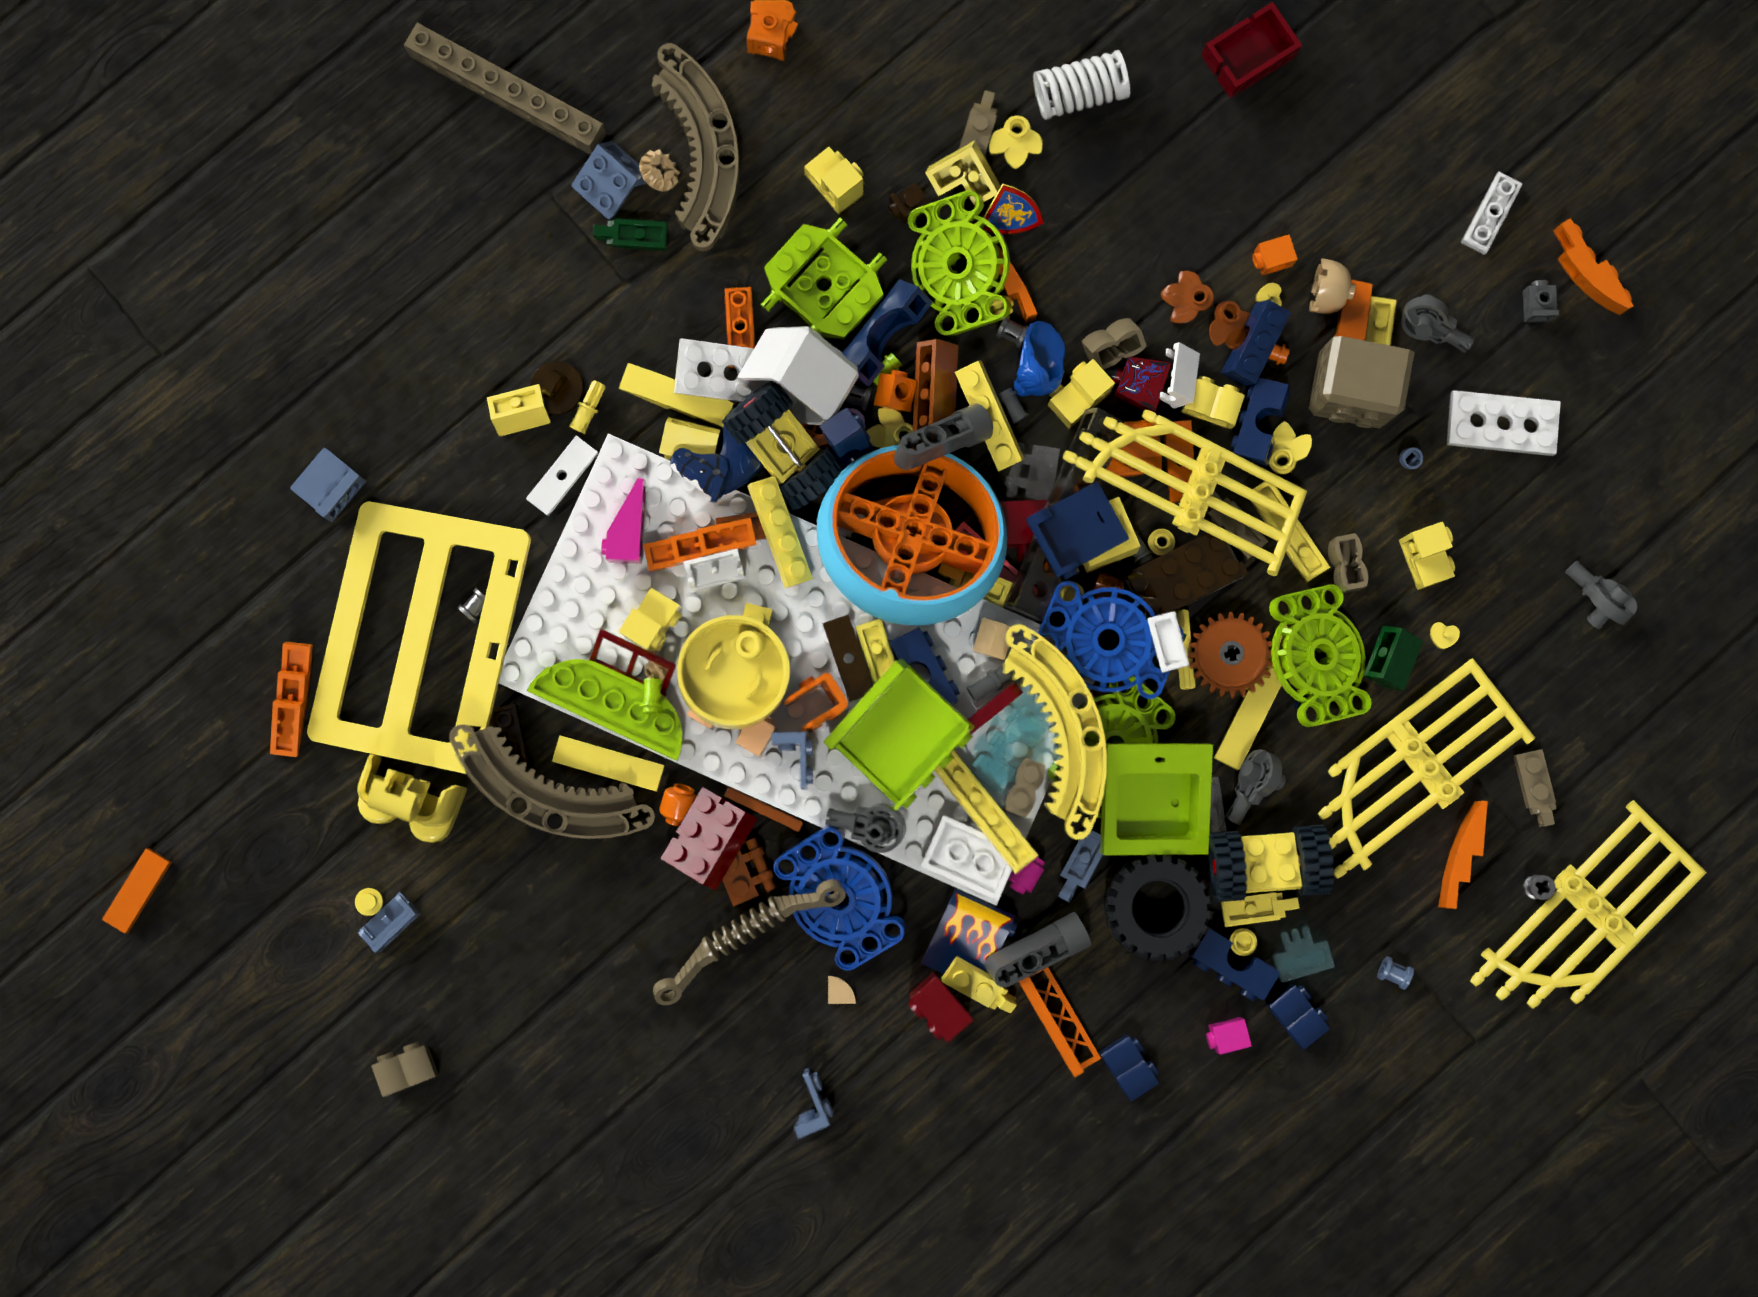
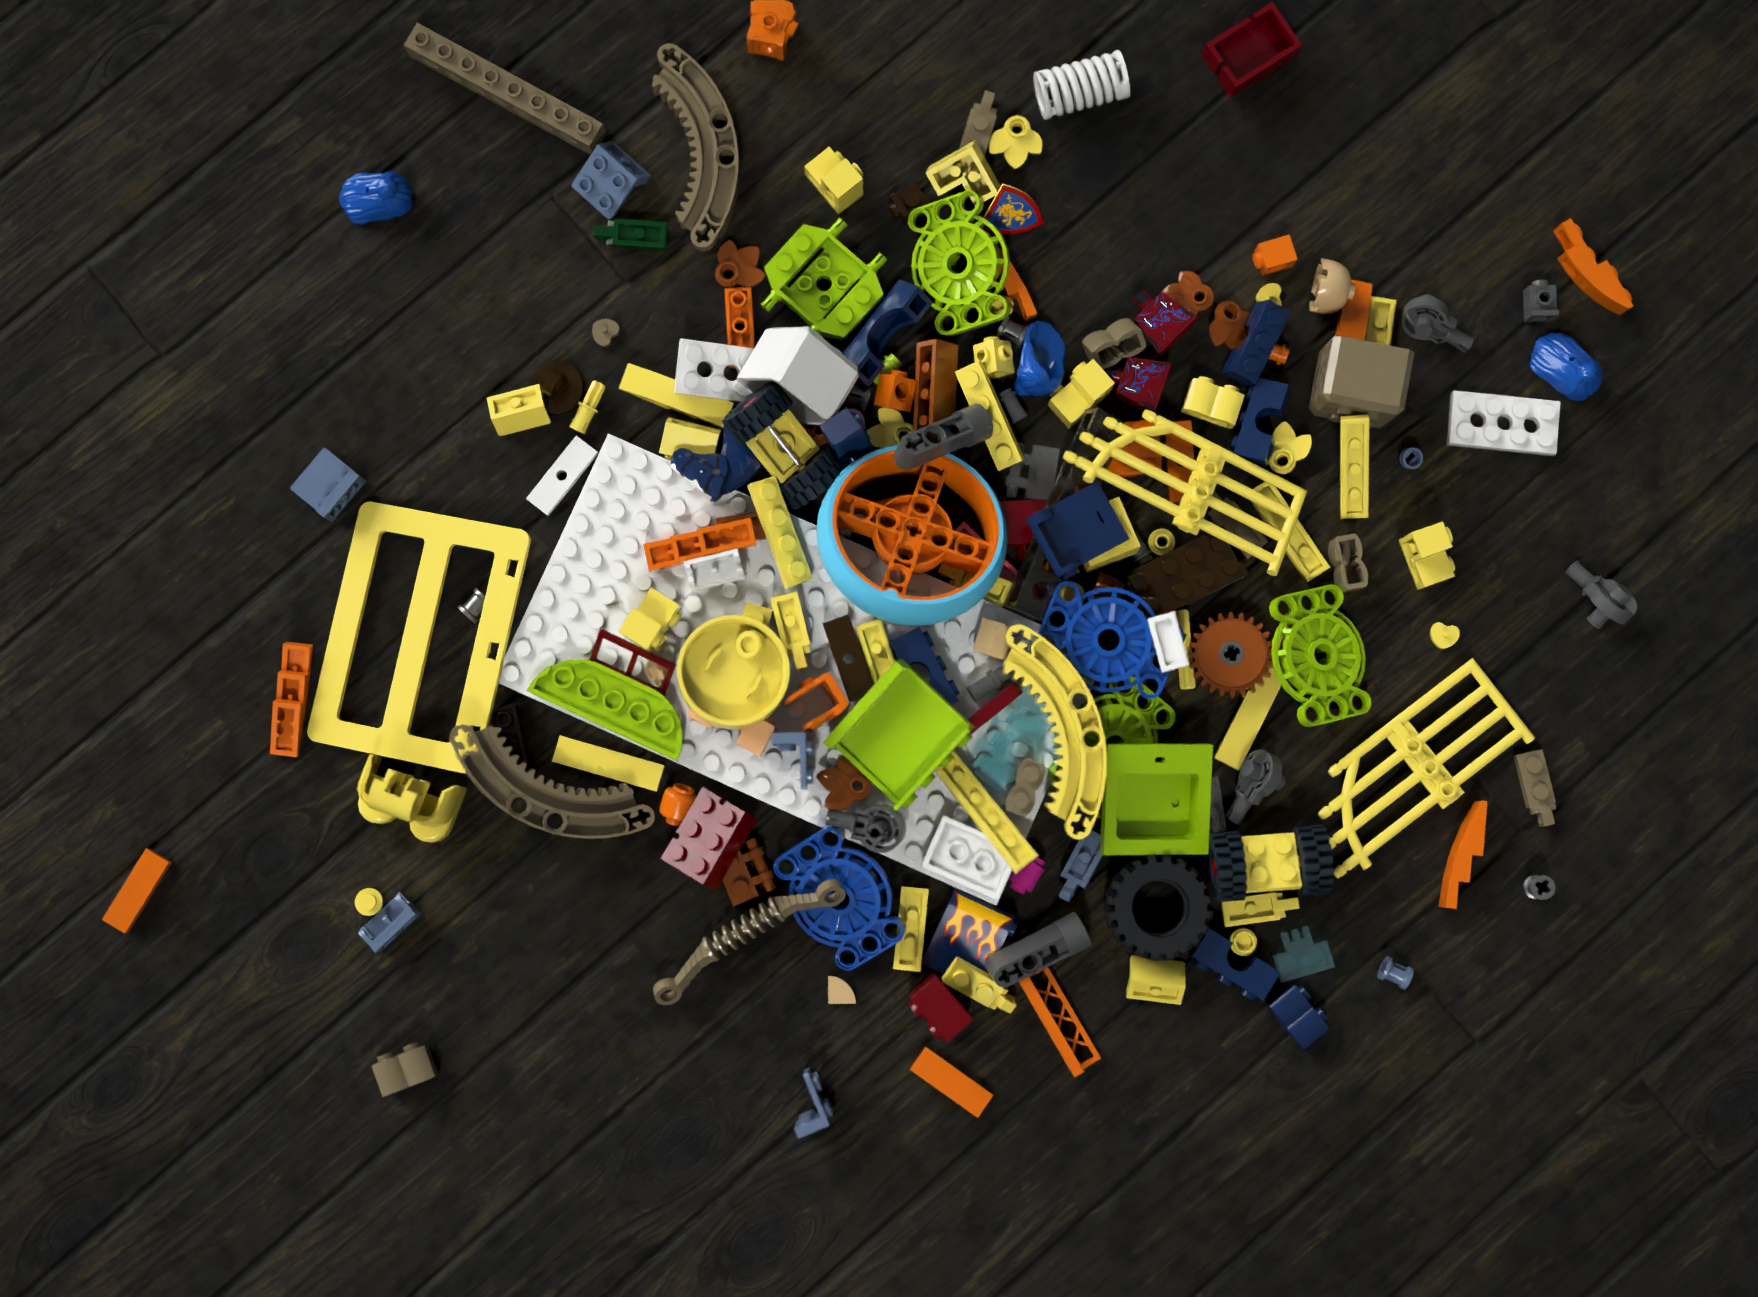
(375, 197): none -> blue hair
(604, 331): none -> dark tan piece
(626, 532): dark pink slope -> none
(651, 698): lime pin -> none
(653, 176): tan gear -> none
(741, 263): none -> dark orange plate
(764, 809): dark orange tile -> none
(792, 627): none -> light yellow hinge
(839, 784): none -> dark orange plate
(913, 912): none -> light yellow plate
(951, 1082): none -> orange tile
(995, 356): none -> light yellow brick
(1129, 1067): dark blue brick -> none
(1156, 980): none -> light yellow panel
(1162, 319): none -> dark red torso
(1183, 376): white hinge -> none
(1228, 1036): dark pink brick -> none
(1354, 466): none -> light yellow tile
(1393, 658): dark green brick -> none
(1486, 225): white tile -> none
(1566, 366): none -> blue hair
(1598, 911): light yellow piece -> none

